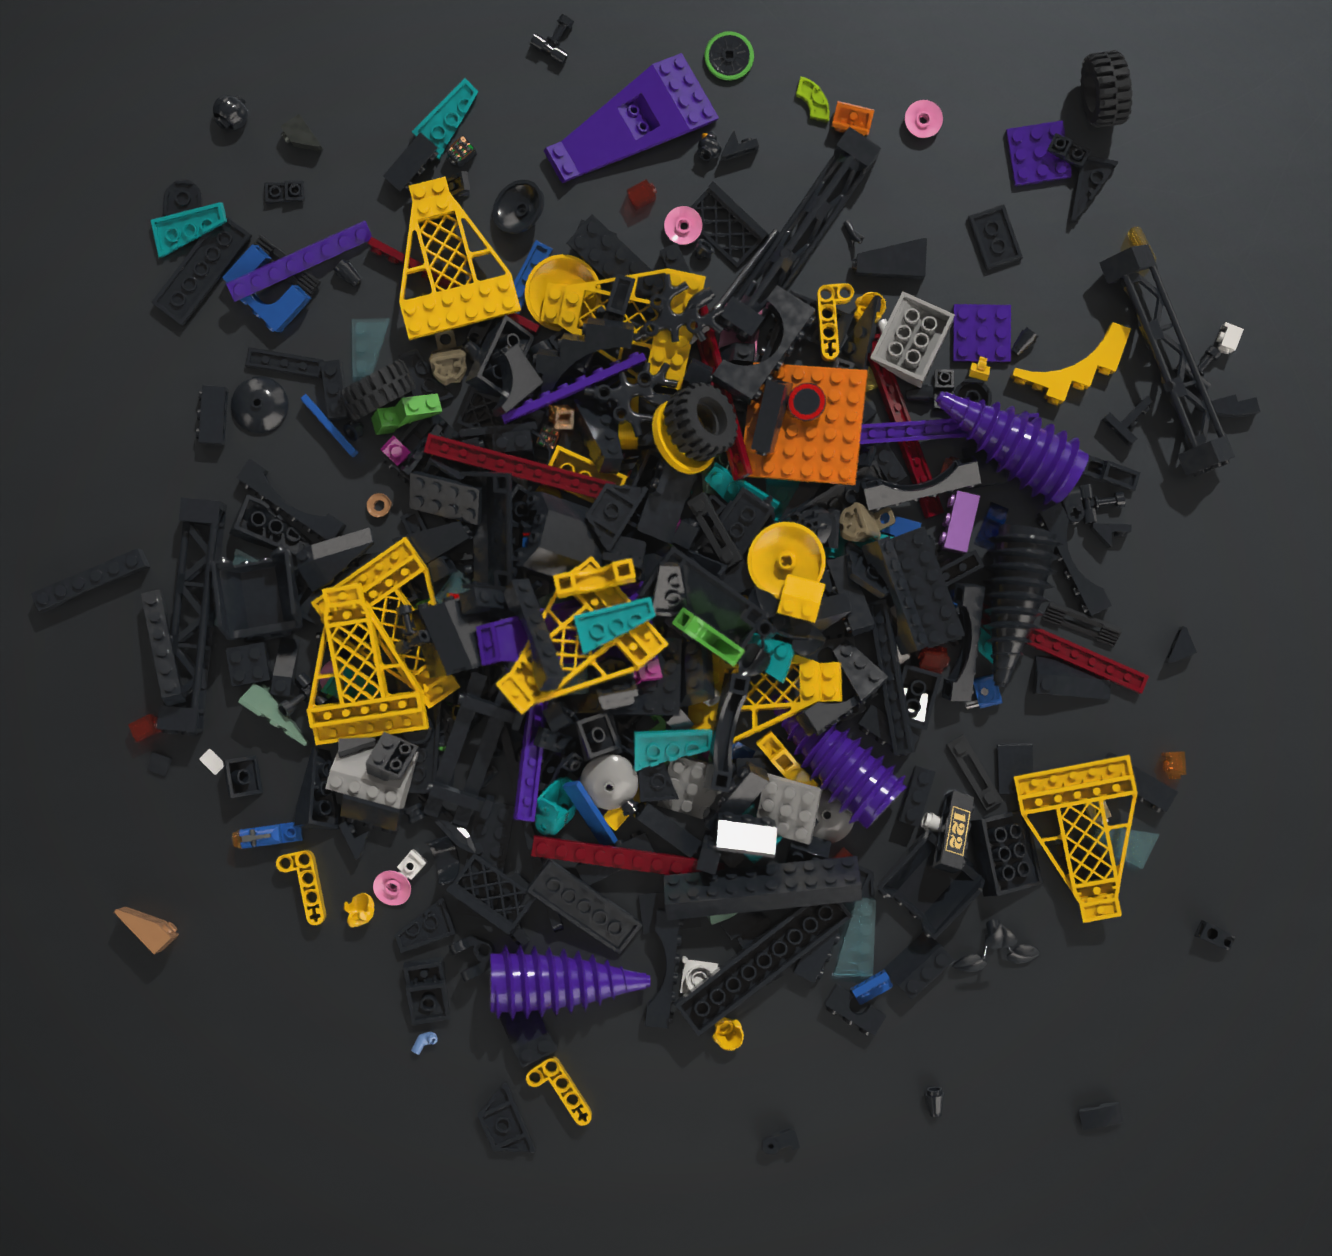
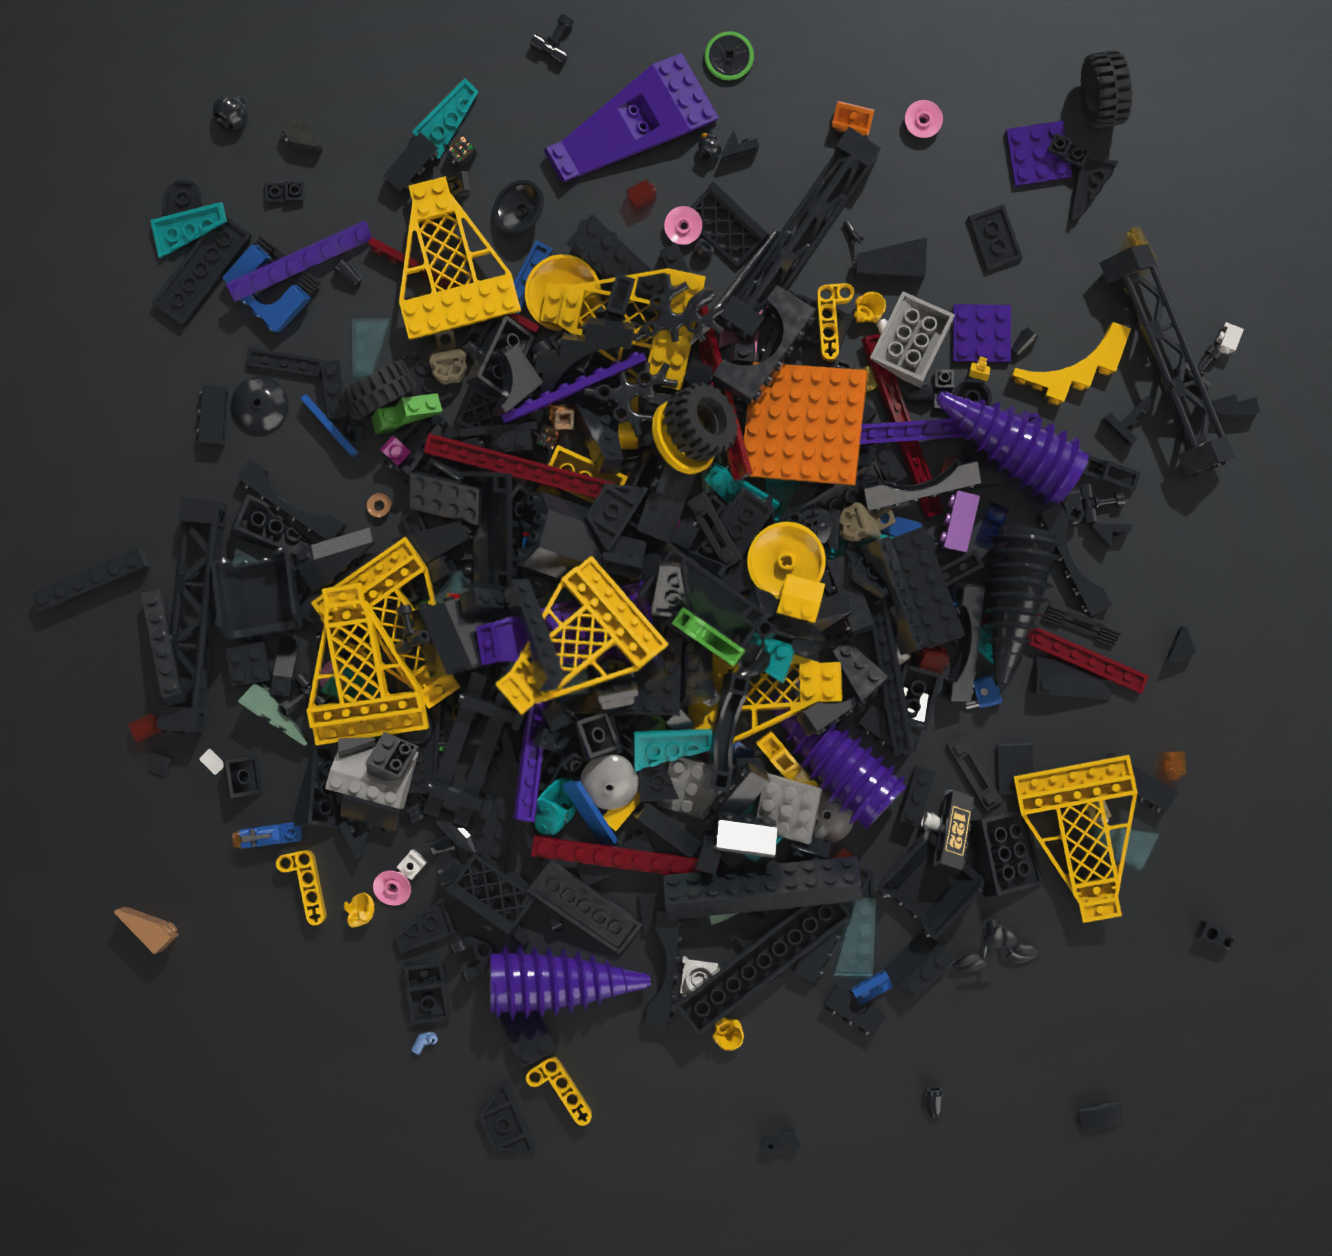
(606, 624): teal wing -> none
(609, 576): yellow arch -> none
(630, 808): black plate -> none
(648, 672): magenta bracket -> none
(771, 416): black slope -> none
(806, 401): piece -> none
(815, 99): lime tile -> none
(861, 338): black wing -> none

